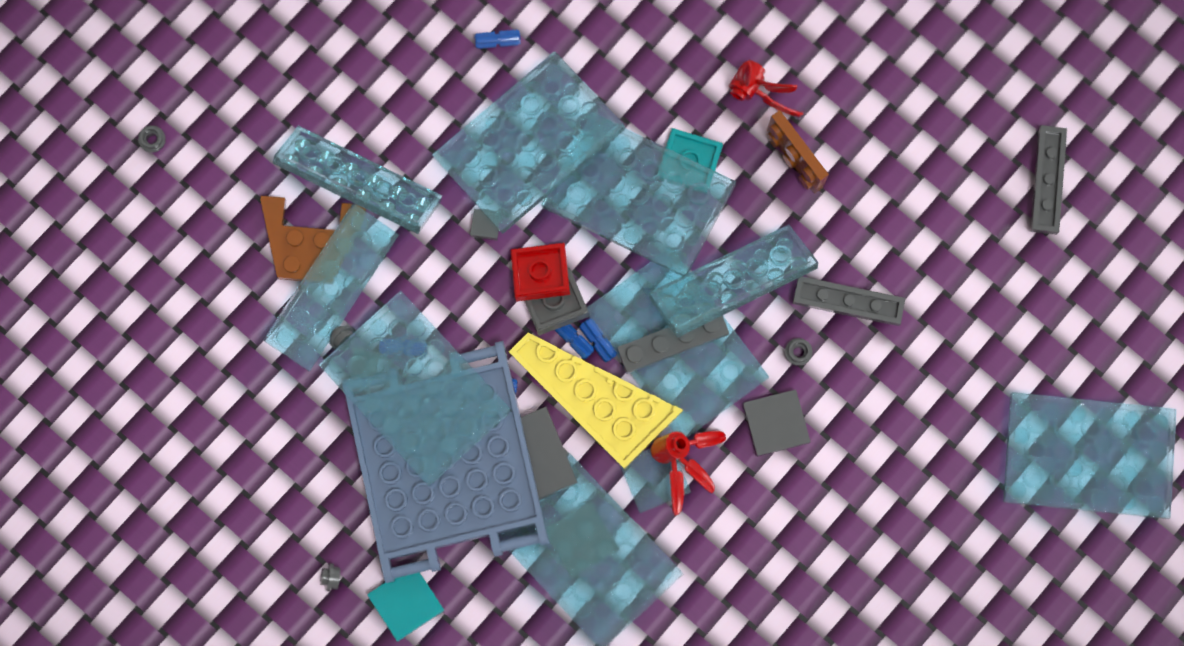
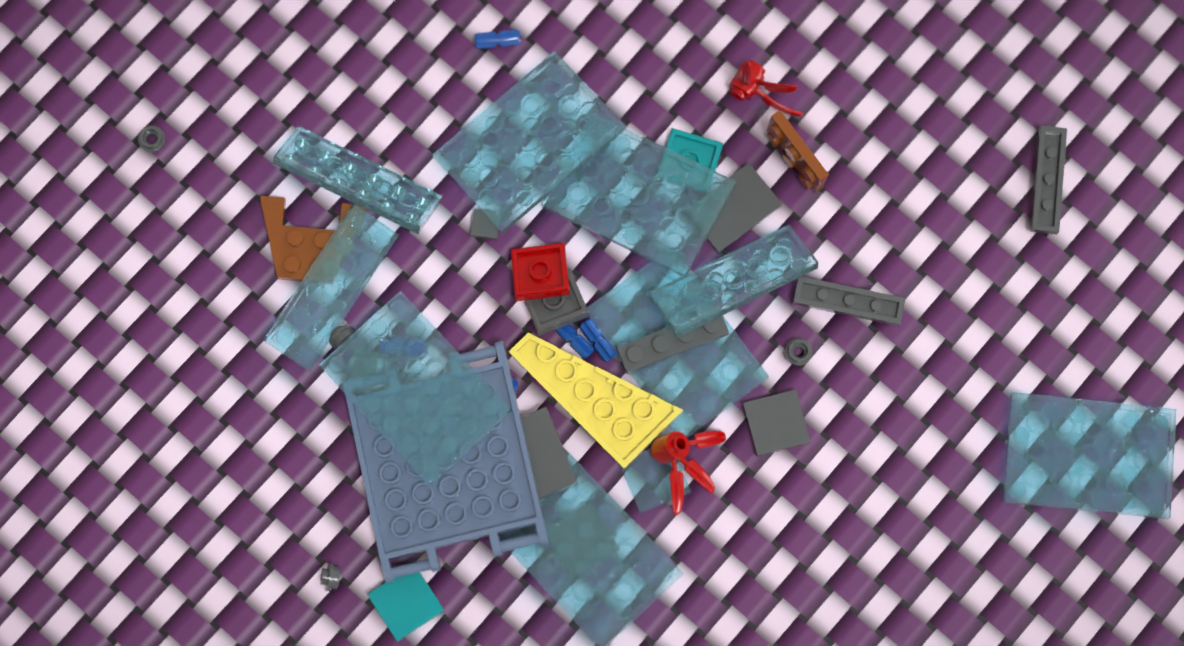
(745, 208): none -> dark grey tile

